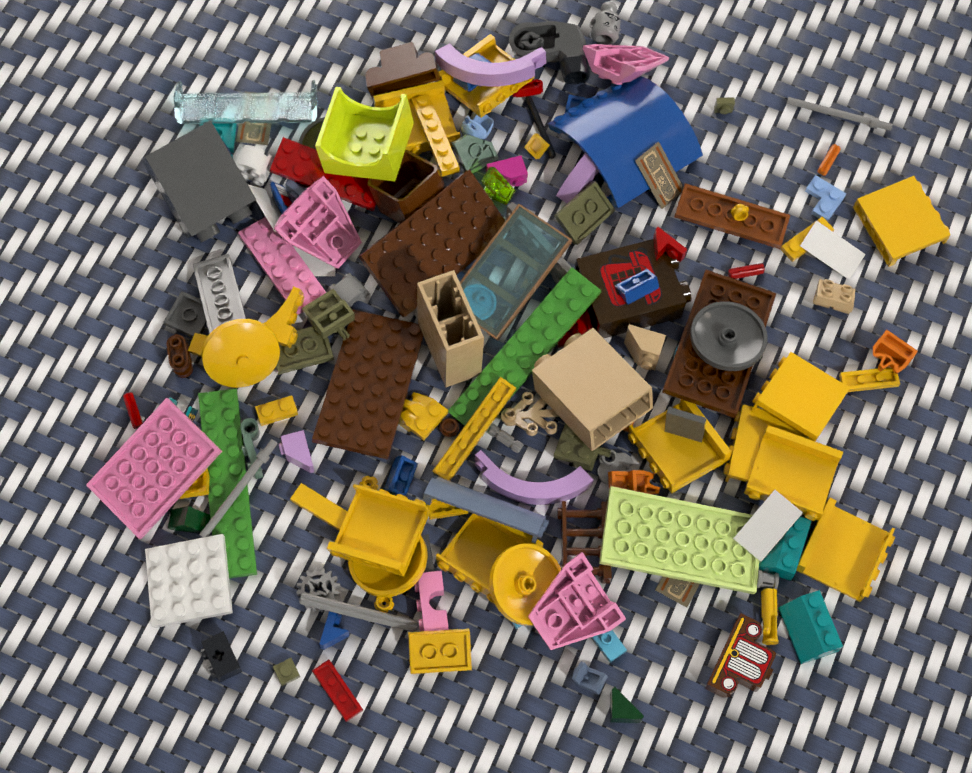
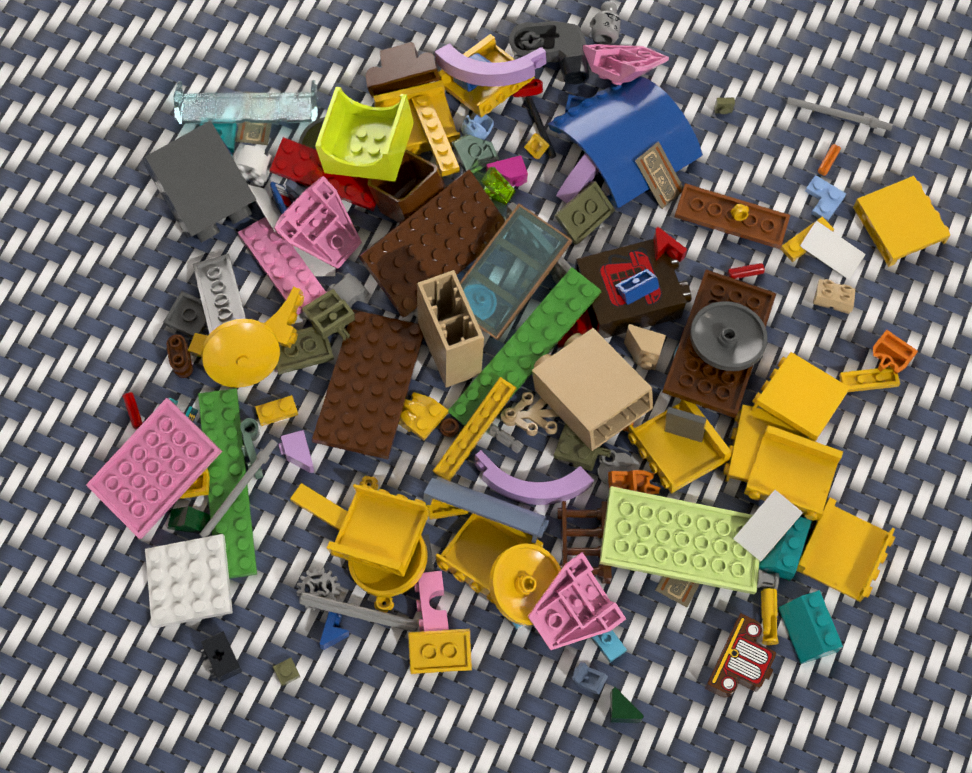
(337, 690): red tile -> none
(400, 476): blue slope -> none

